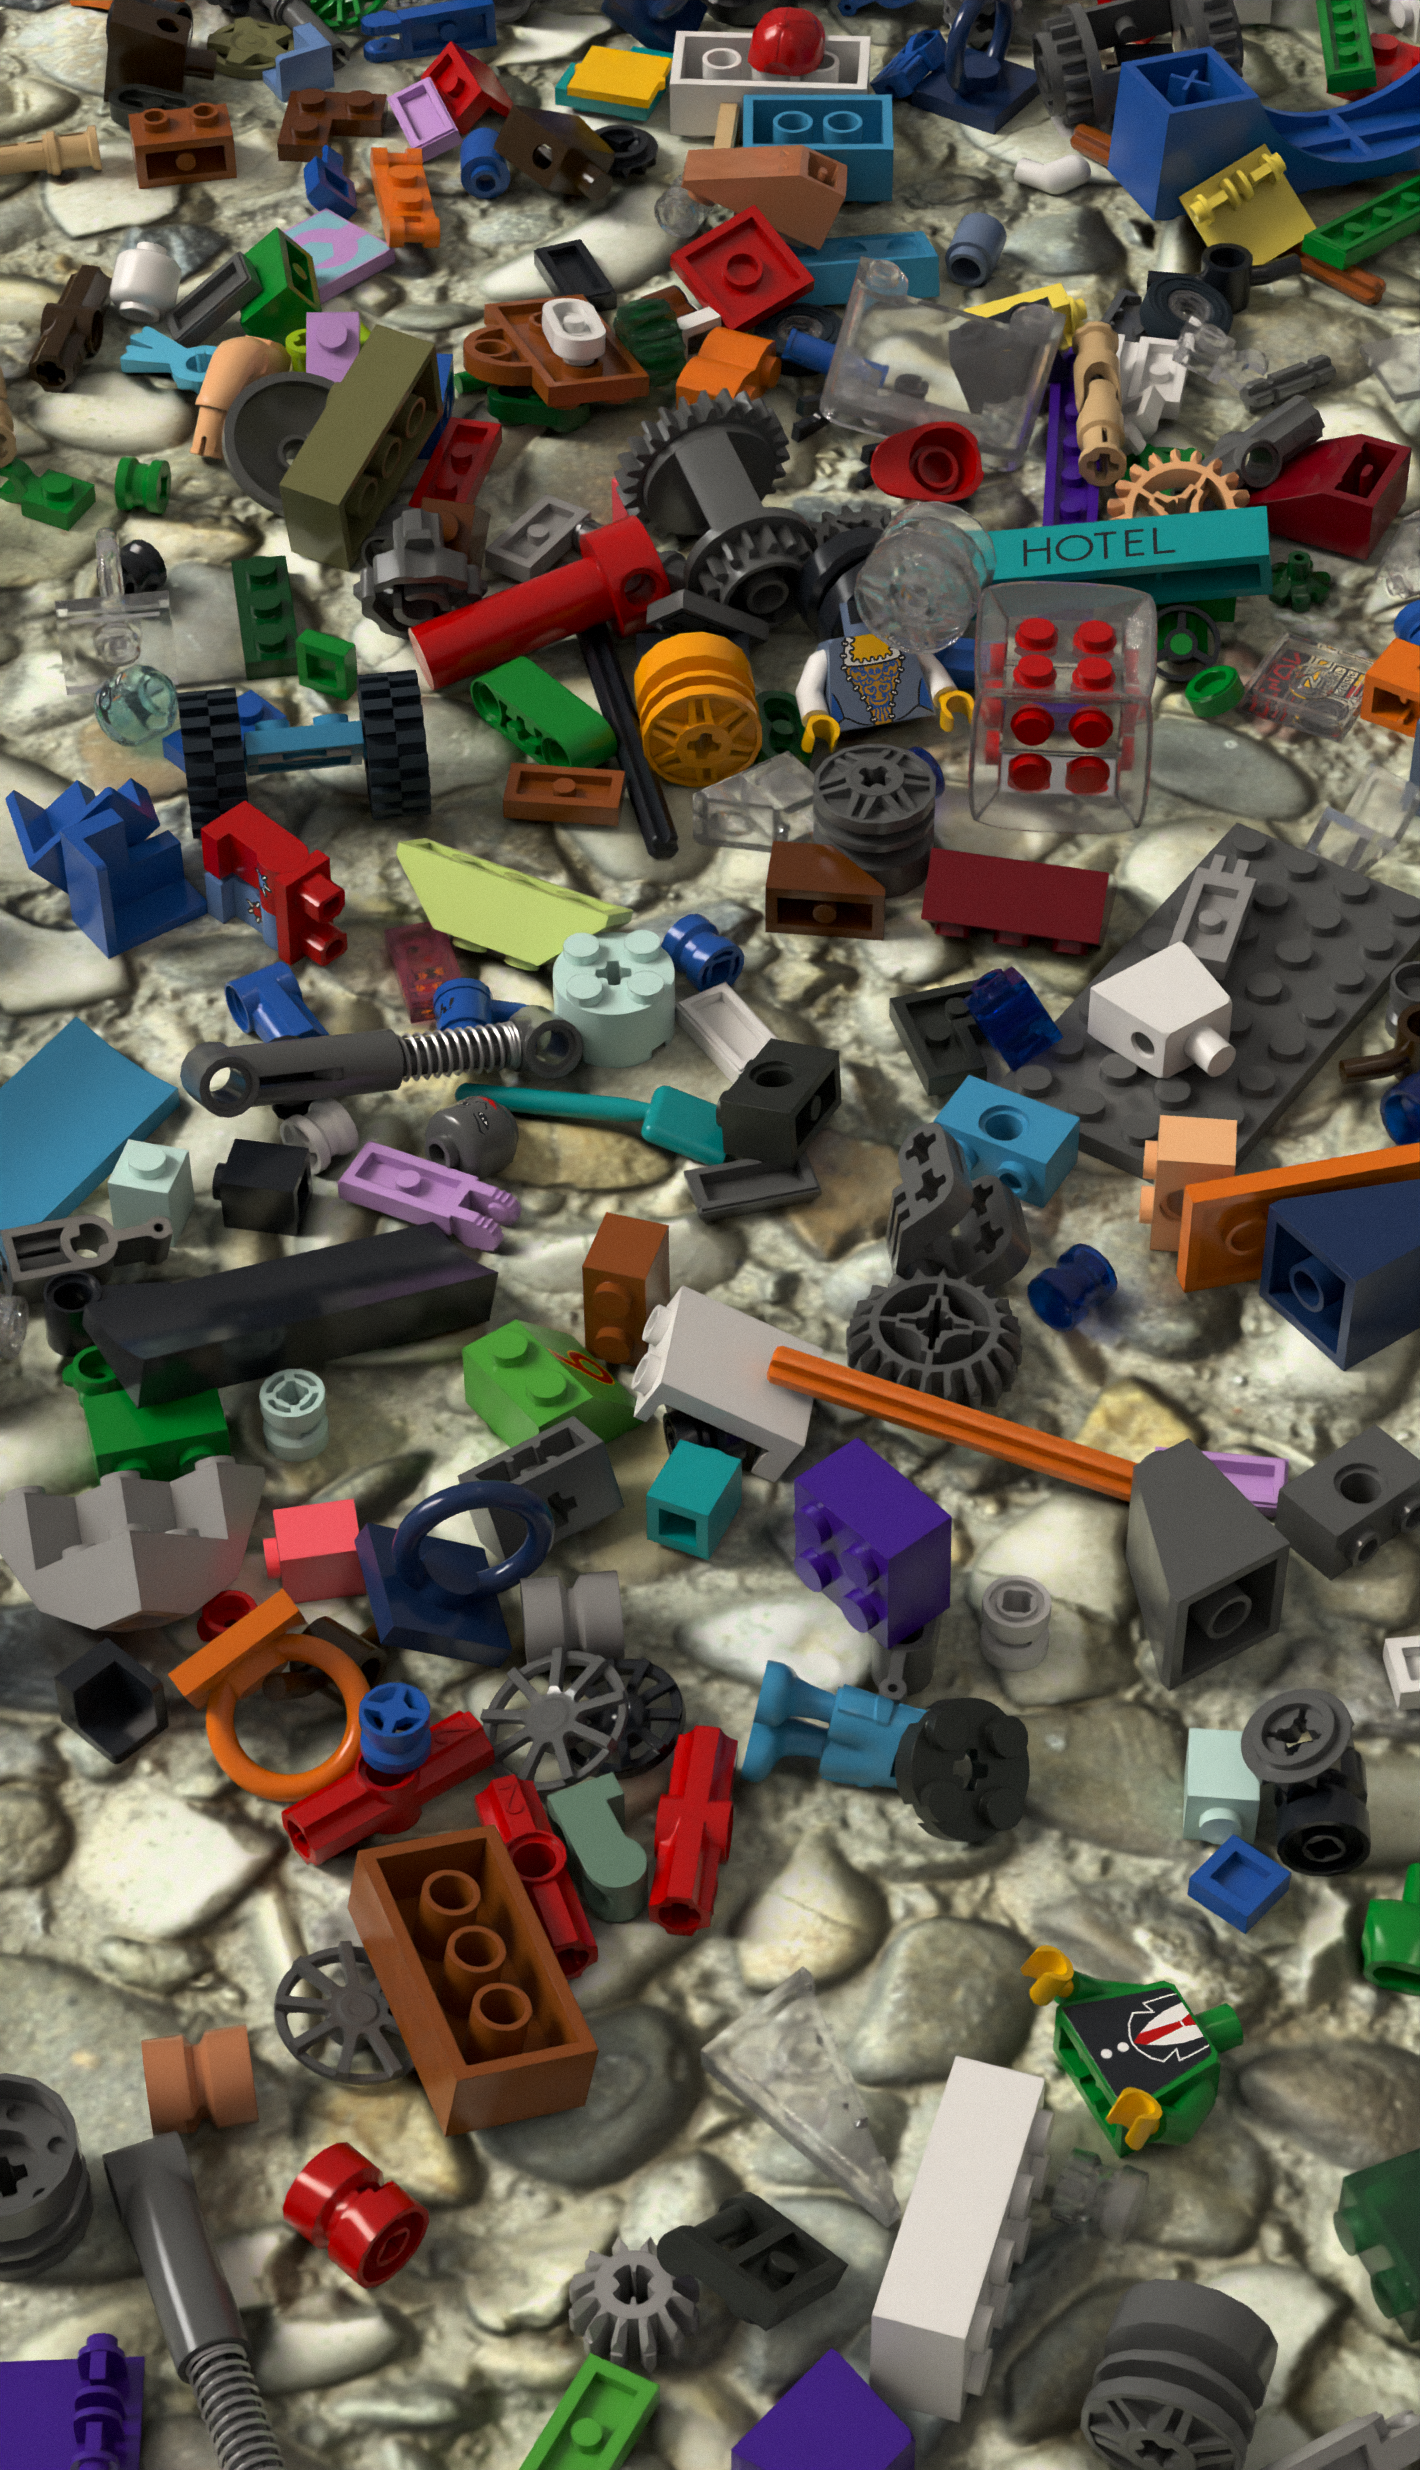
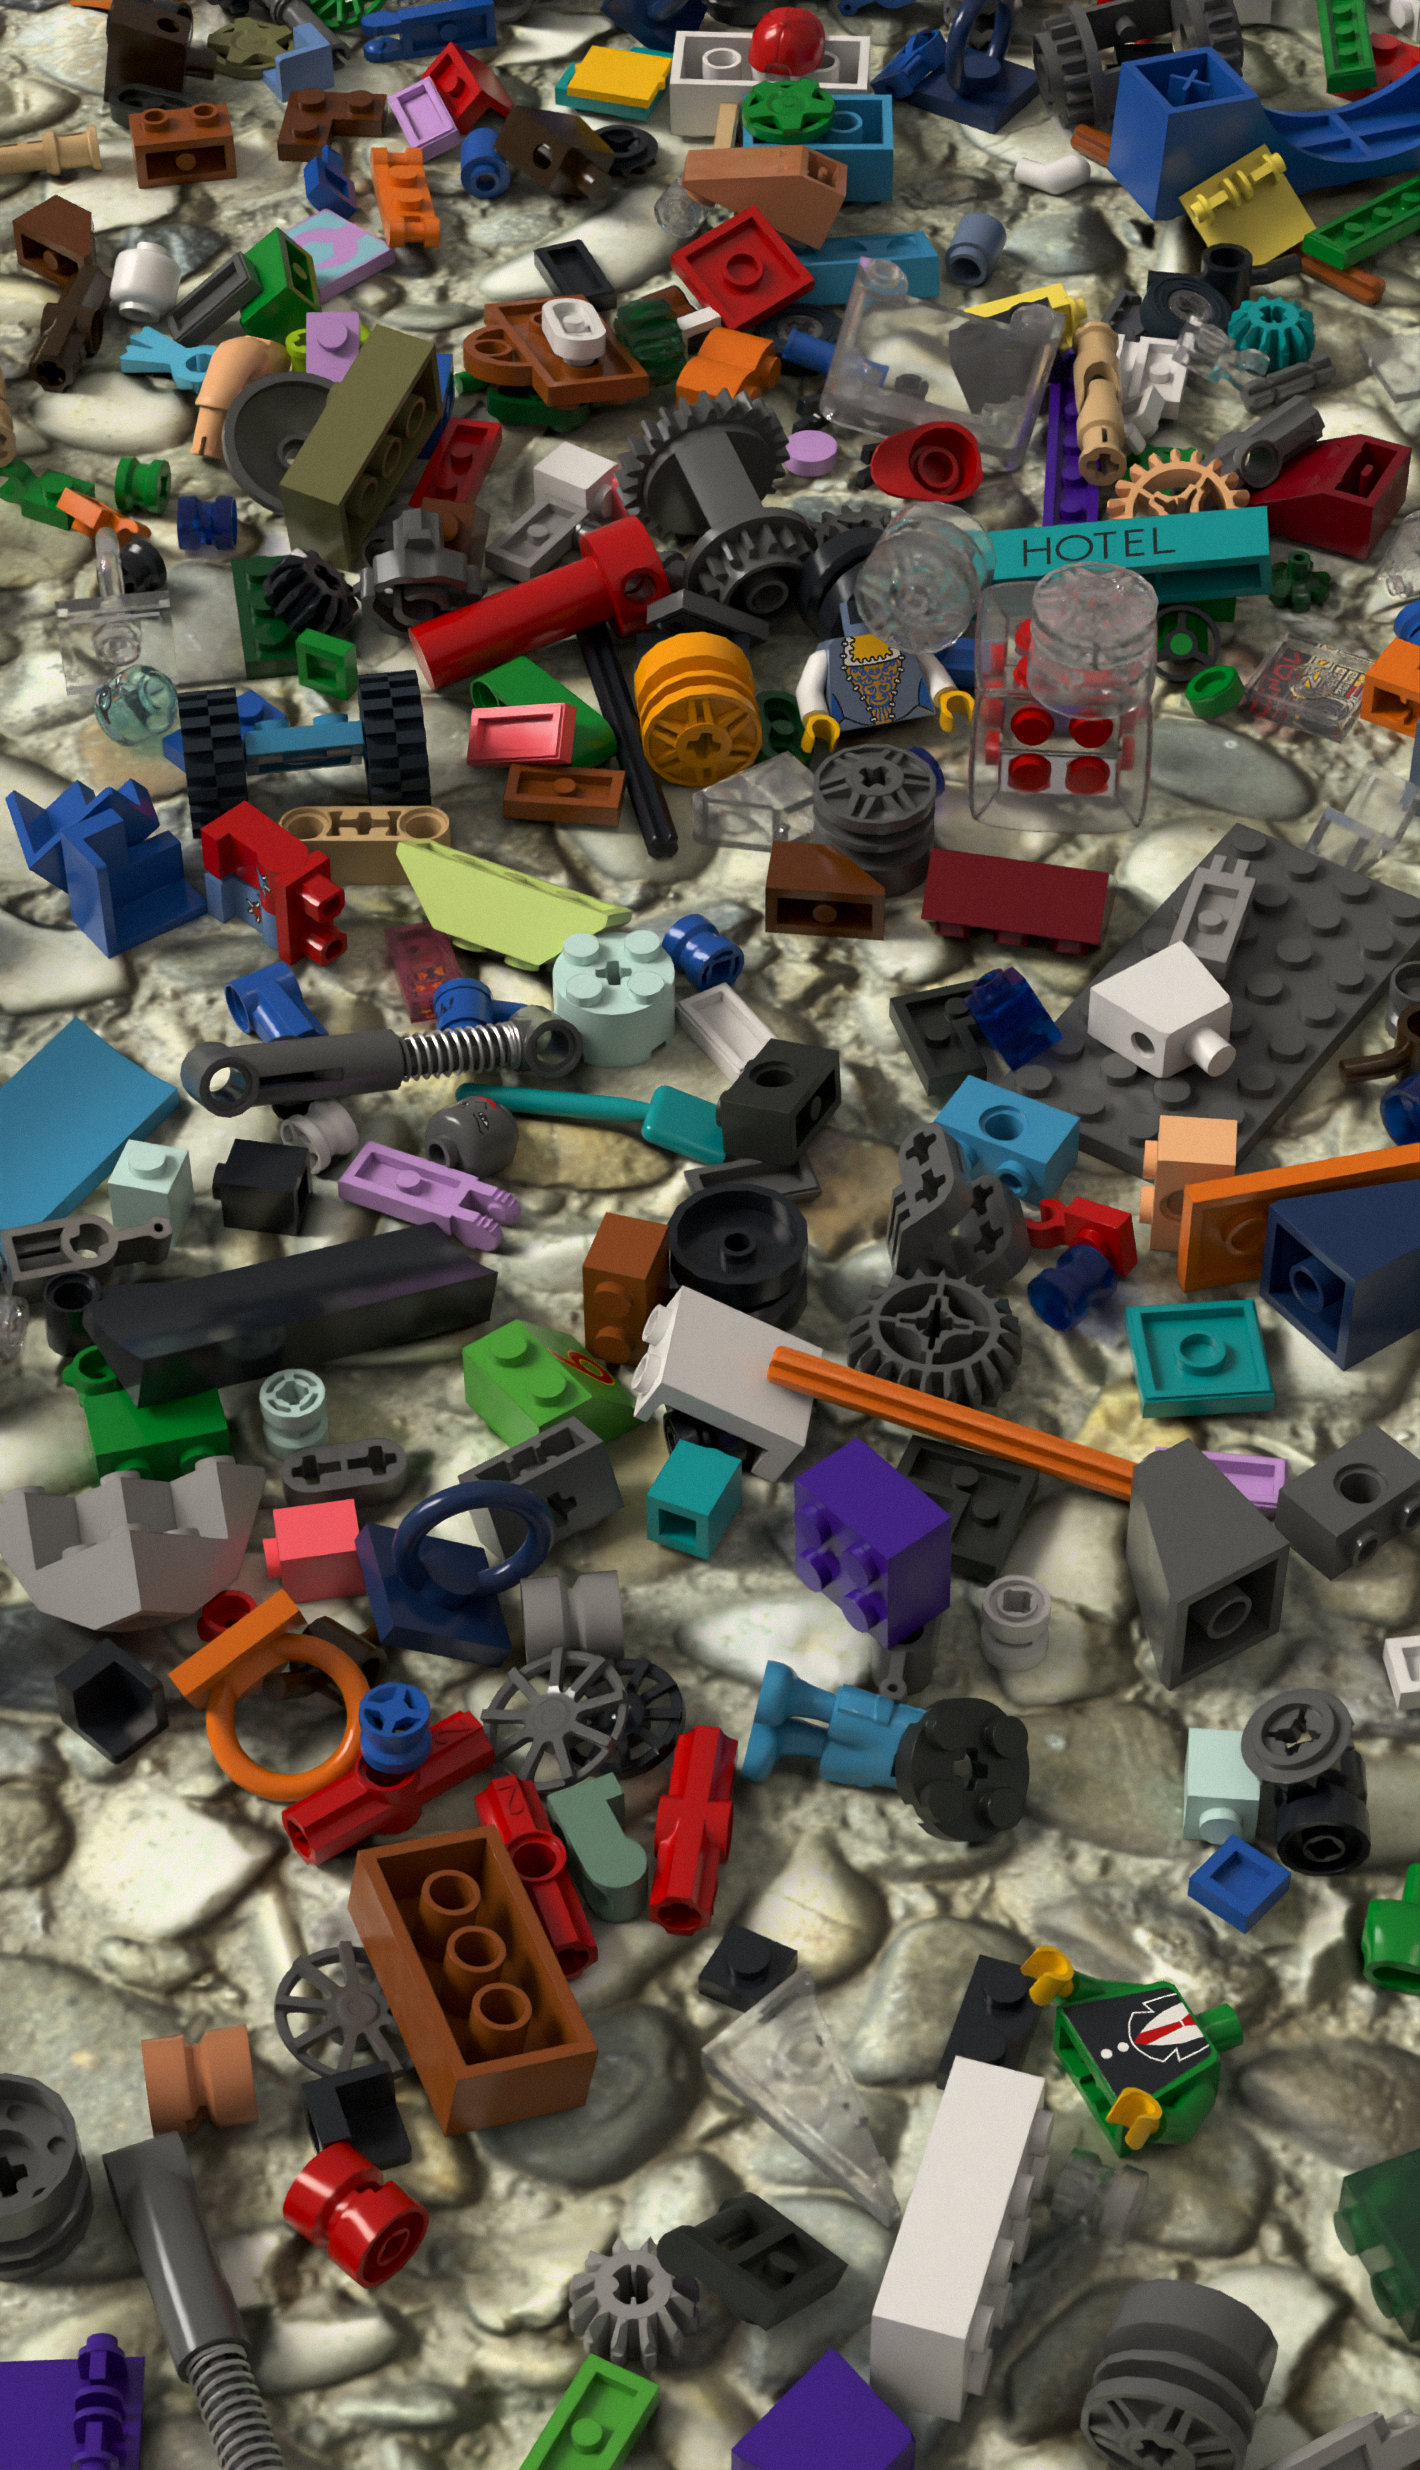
(55, 239): none -> reddish brown slope
(93, 514): none -> orange plate
(207, 523): none -> clear blue wheel
(309, 594): none -> black gear
(346, 1473): none -> flat silver beam
(358, 2110): none -> black panel
(365, 838): none -> tan beam
(521, 735): none -> coral tile
(577, 478): none -> white brick
(742, 1250): none -> black wheel
(746, 1968): none -> black plate
(788, 108): none -> green wheel
(811, 453): none -> lavender tile
(981, 1495): none -> pearl dark grey plate
(994, 2019): none -> black plate
(1090, 1224): none -> red plate
(1092, 640): none -> clear wheel
(1199, 1358): none -> teal plate
(1274, 328): none -> teal gear

